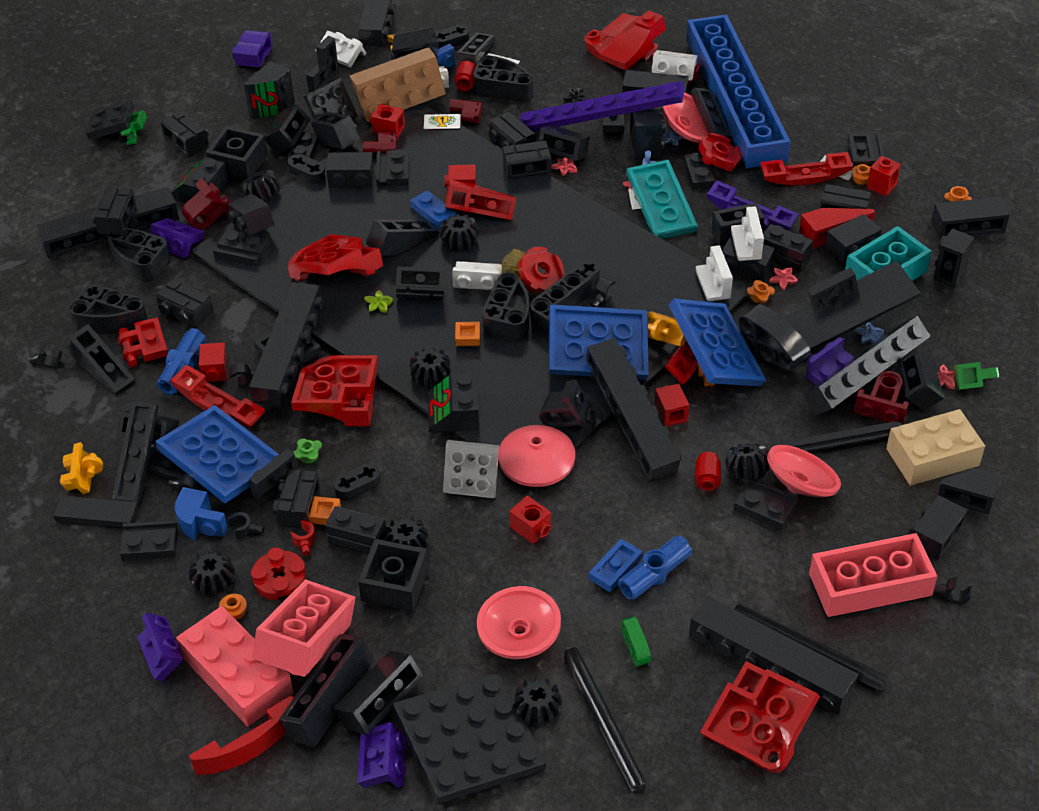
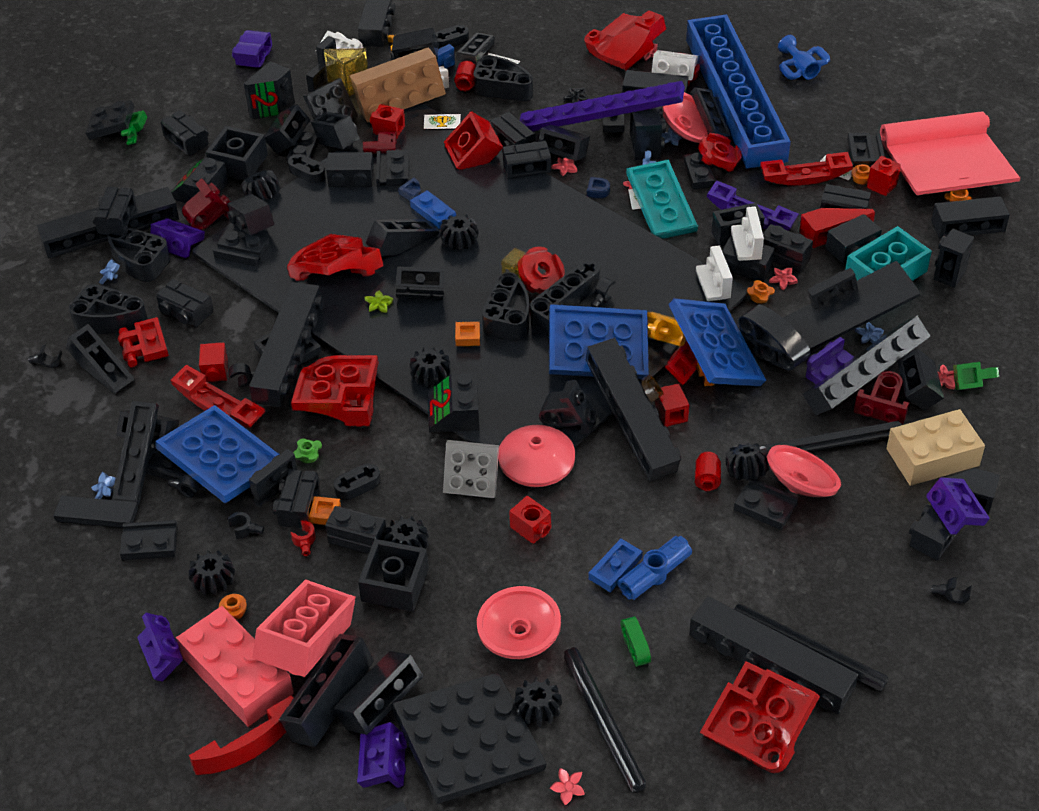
(81, 468): light orange hips -> none
(104, 486): none -> medium blue plant
(110, 271): none -> medium blue plant
(184, 354): blue piece -> none
(196, 516): blue brick -> none
(274, 562): red plate -> none
(343, 63): none -> clear yellow slope
(410, 189): none -> dark blue tile
(461, 173): red brick -> none
(470, 110): dark red piece -> none
(472, 142): none -> red slope
(475, 275): white bracket -> none
(479, 200): red slope -> none
(568, 785): none -> coral plant
(598, 188): none -> dark blue tile
(651, 388): none -> dark brown tile
(803, 61): none -> blue piece
(872, 574): coral brick -> none
(947, 153): none -> coral door
(956, 504): none -> dark purple bracket

